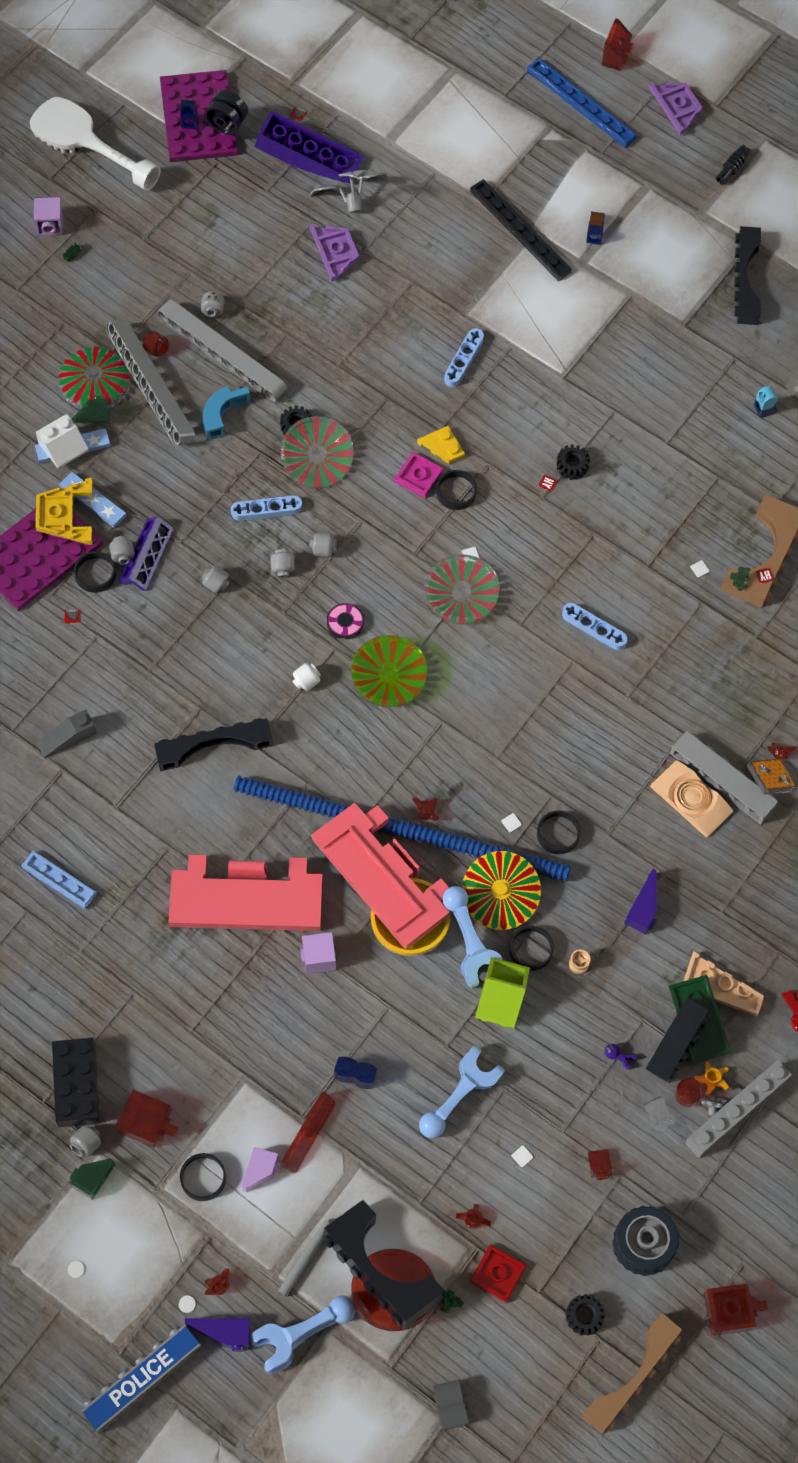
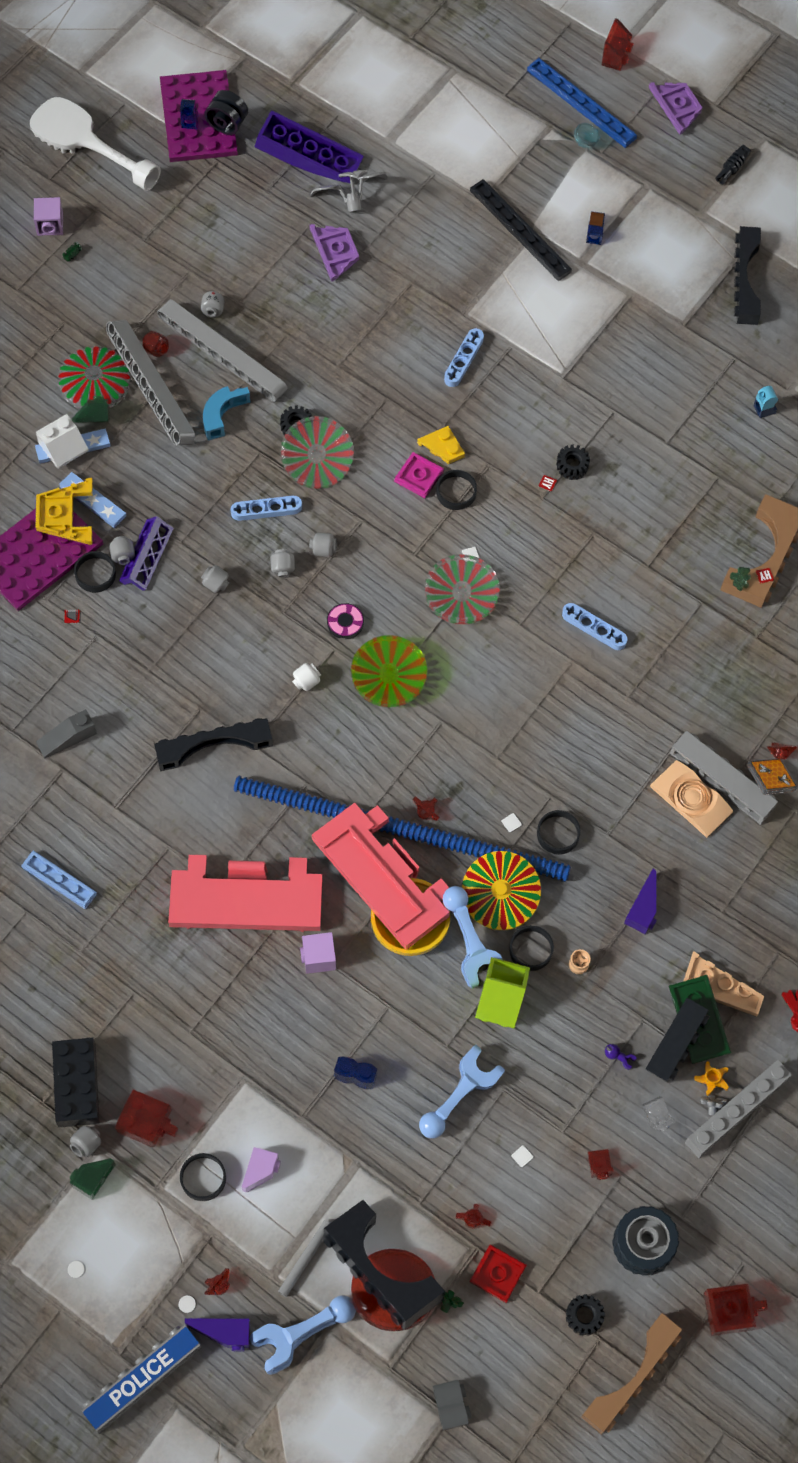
(298, 113): sticker -> none
(308, 1132): clear red slope -> none
(586, 135): none -> clear light blue hair
(688, 1092): clear red head -> none
(699, 568): white sticker -> none

